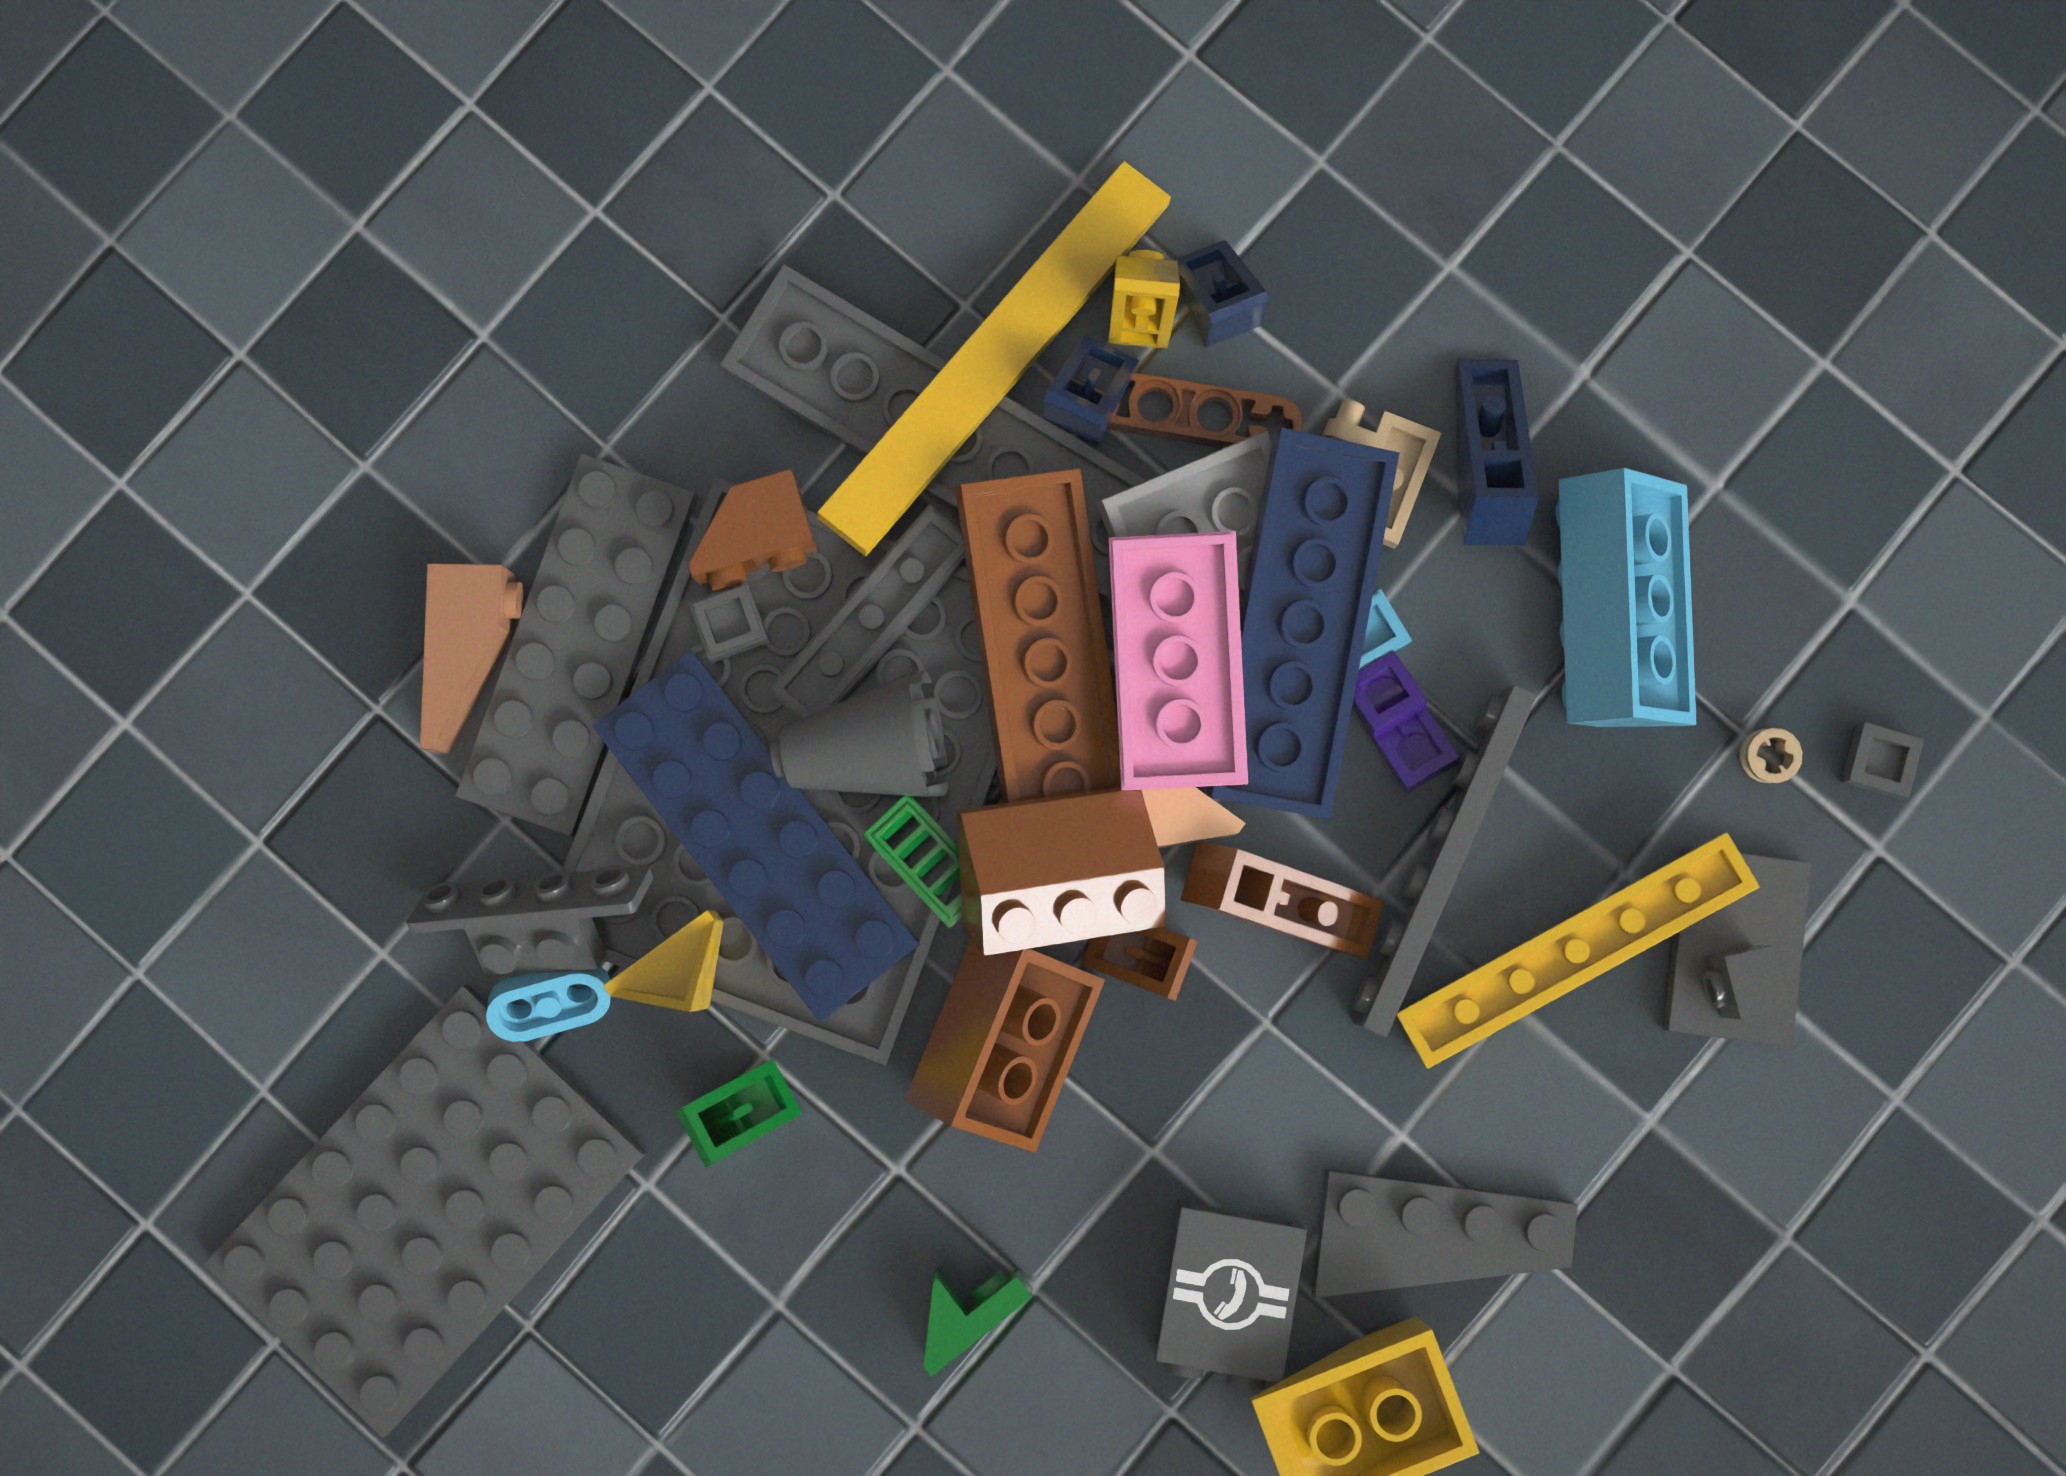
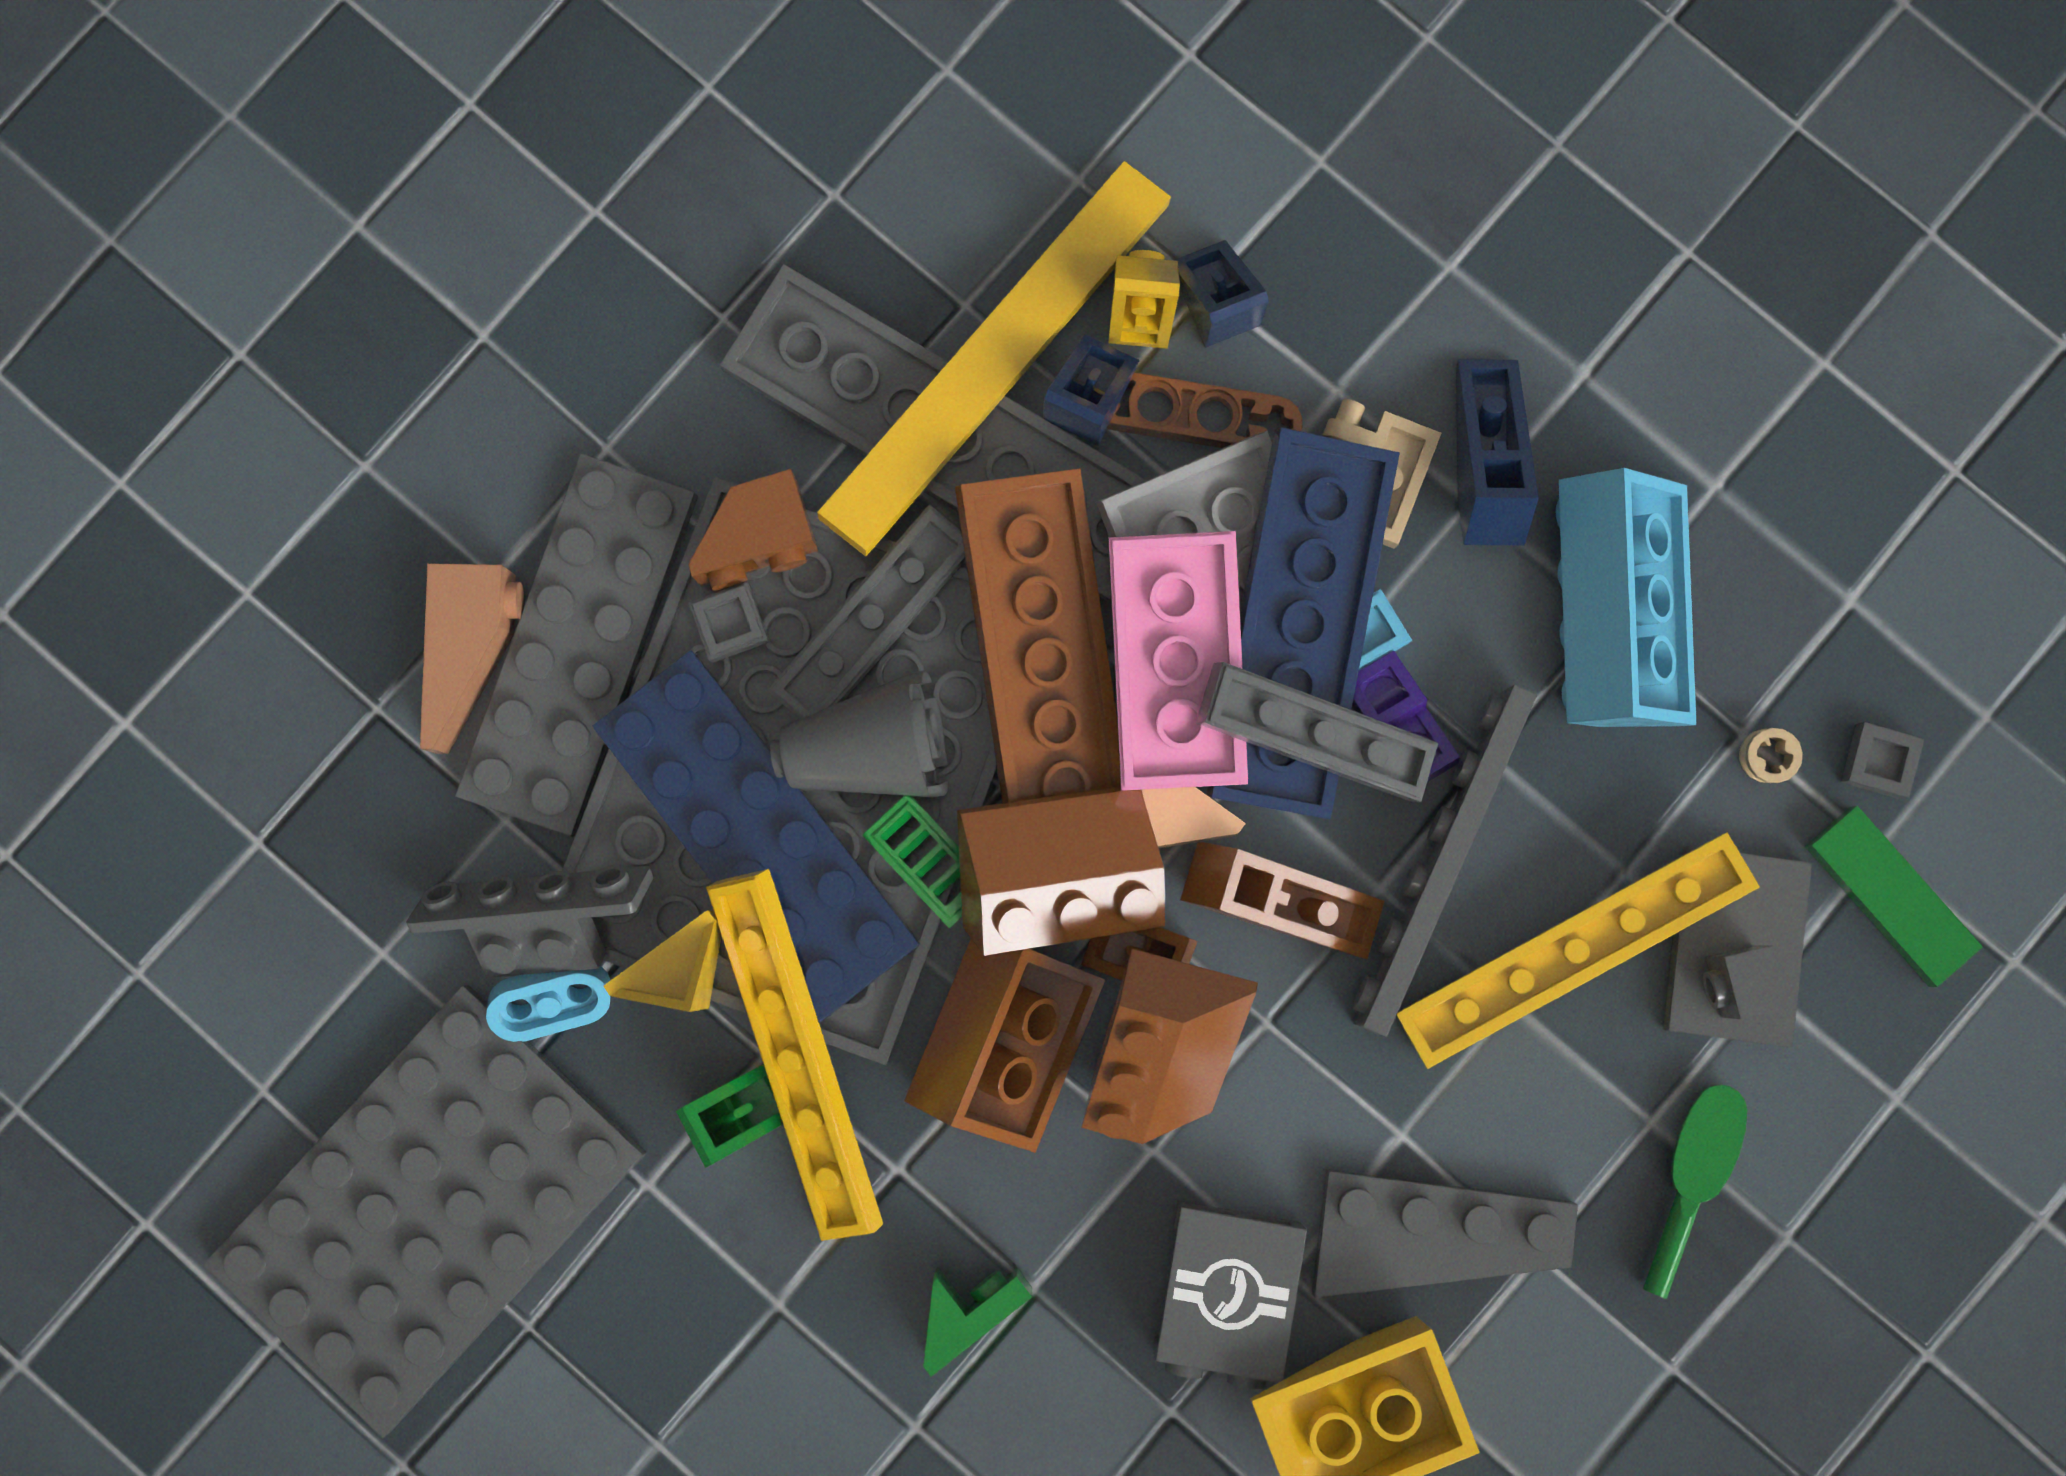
(795, 1055): none -> yellow tile
(1165, 1047): none -> dark orange slope
(1316, 732): none -> dark grey tile
(1700, 1168): none -> green piece
(1893, 896): none -> green tile

